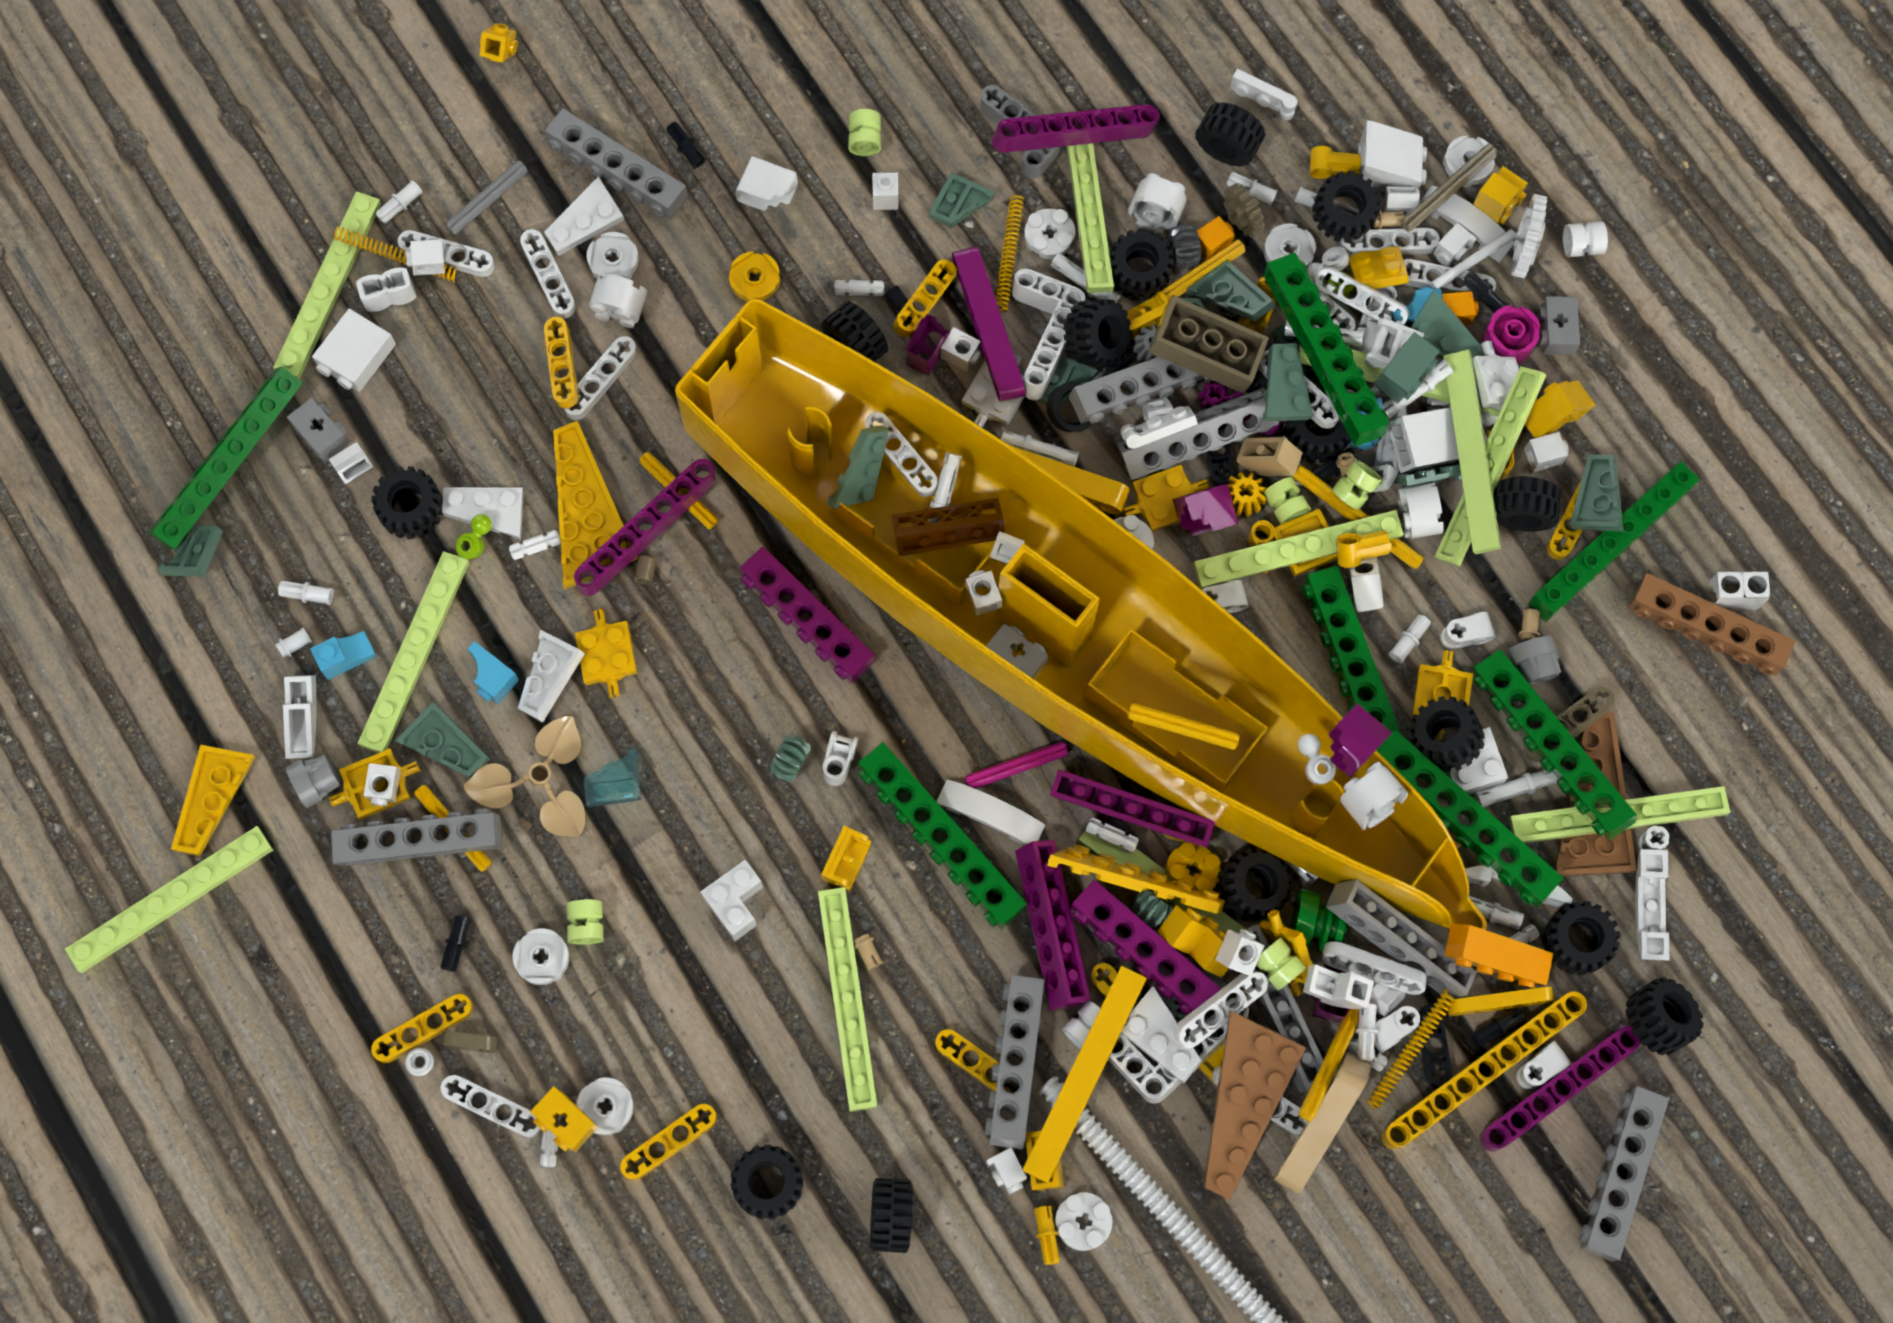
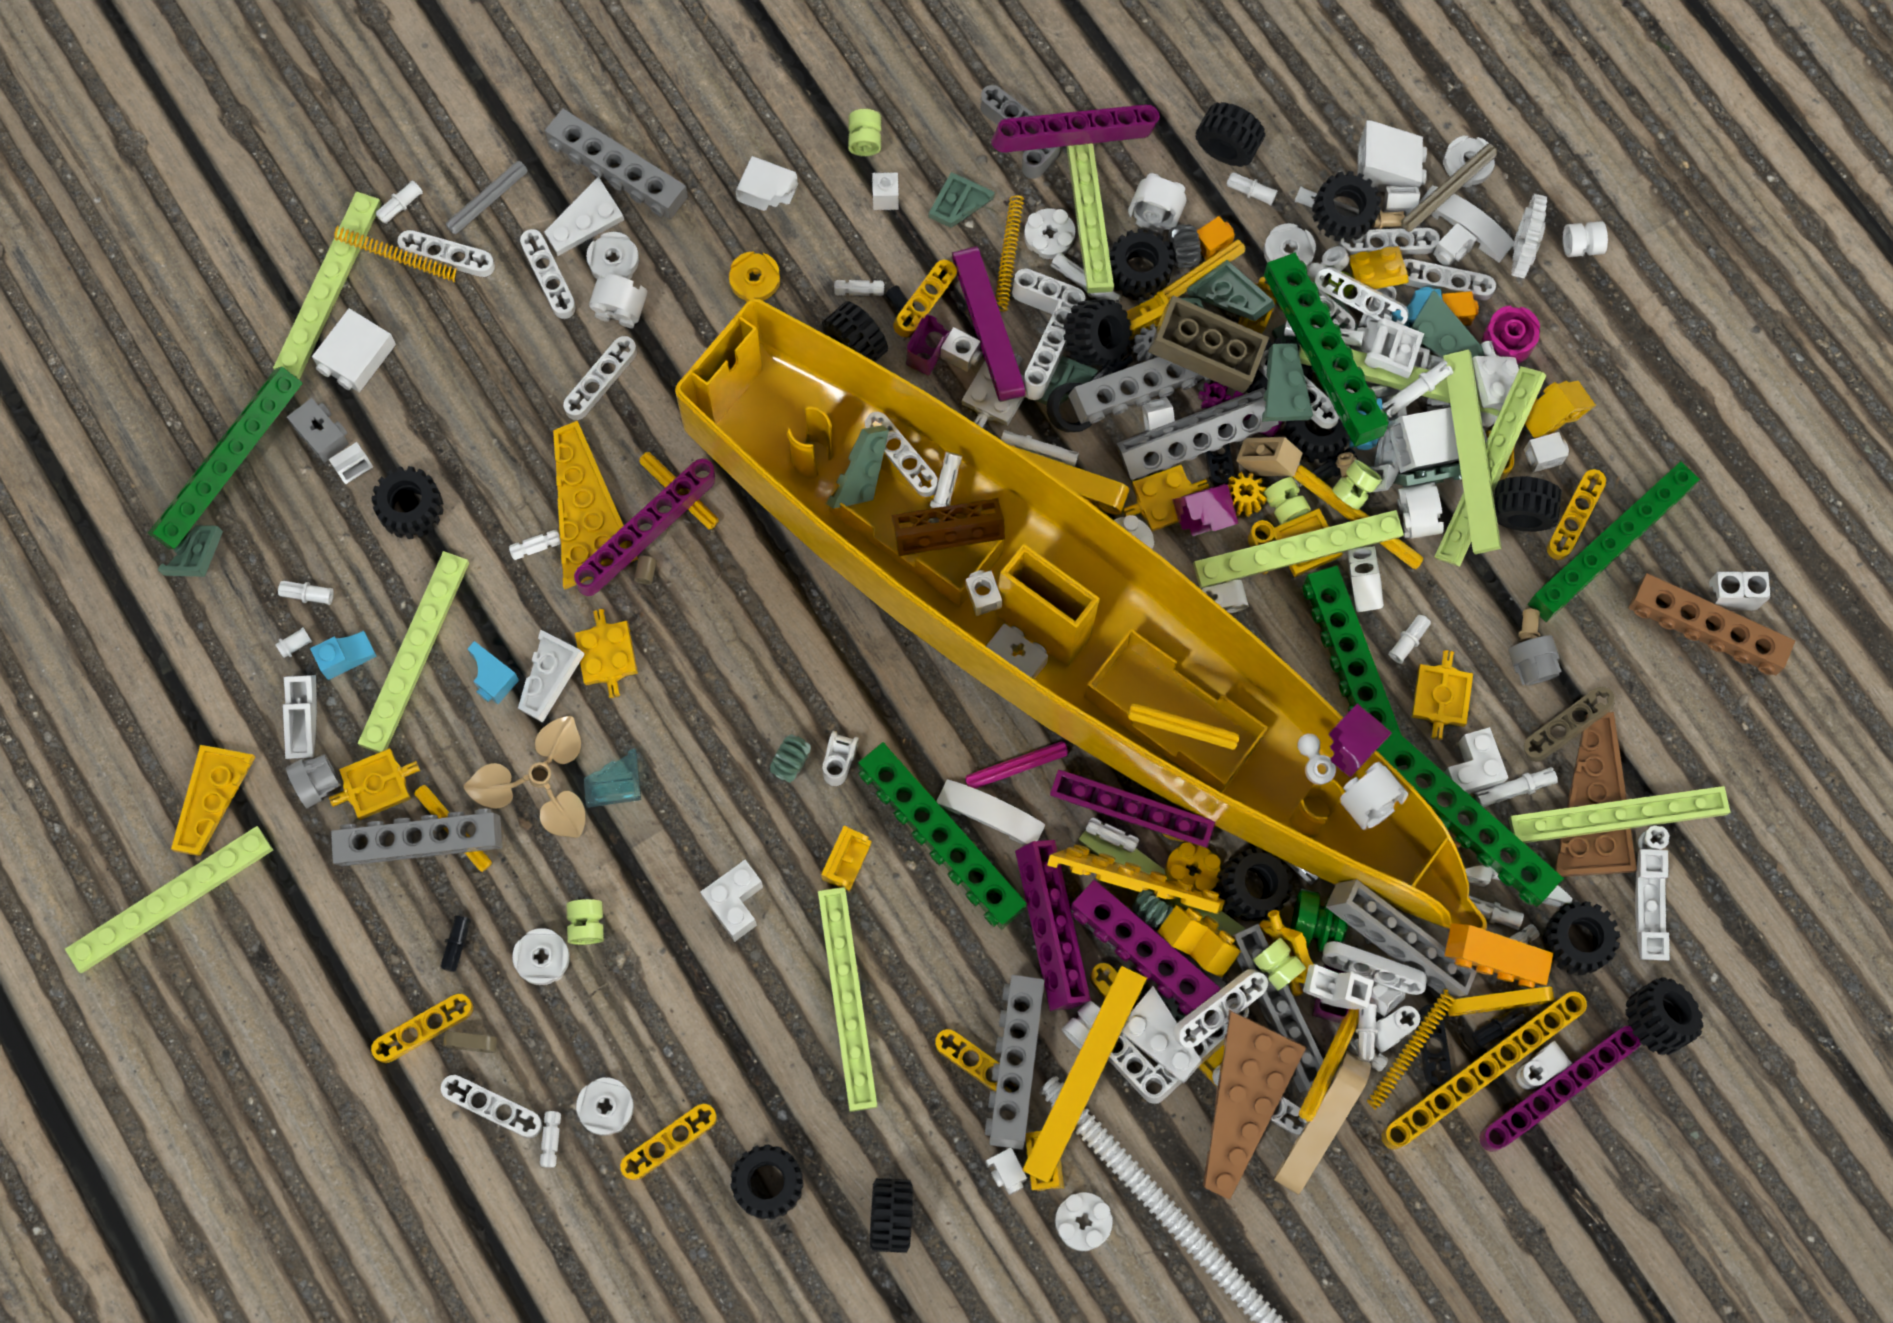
(379, 772): white brick -> none
(381, 291): white brick -> none
(412, 1058): white plate -> none
(426, 257): white brick -> none
(443, 741): sand green wing -> none
(480, 525): lime plate -> none
(498, 43): yellow brick -> none
(500, 504): white wing -> none
(560, 362): yellow beam -> none
(579, 1125): yellow brick -> none
(686, 145): black axle -> none
(763, 565): magenta brick -> none
(868, 951): tan pin -> none
(1005, 547): white plate -> none
(1047, 1234): yellow axle -> none
(1158, 427): white plate -> none
(1243, 210): dark tan gear -> none
(1245, 960): white brick -> none
(1264, 94): white plate -> none
(1328, 163): yellow piece -> none
(1355, 548): yellow piece -> none
(1410, 363): sand green brick -> none
(1442, 715): black tyre -> none
(1471, 630): white piece -> none
(1473, 259): white bar -> none
(1483, 291): black axle -> none
(1498, 668): green brick -> none
(1501, 195): yellow brick -> none
(1559, 325): light grey brick -> none
(1598, 496): sand green wing -> none
(1652, 1108): light grey brick -> none

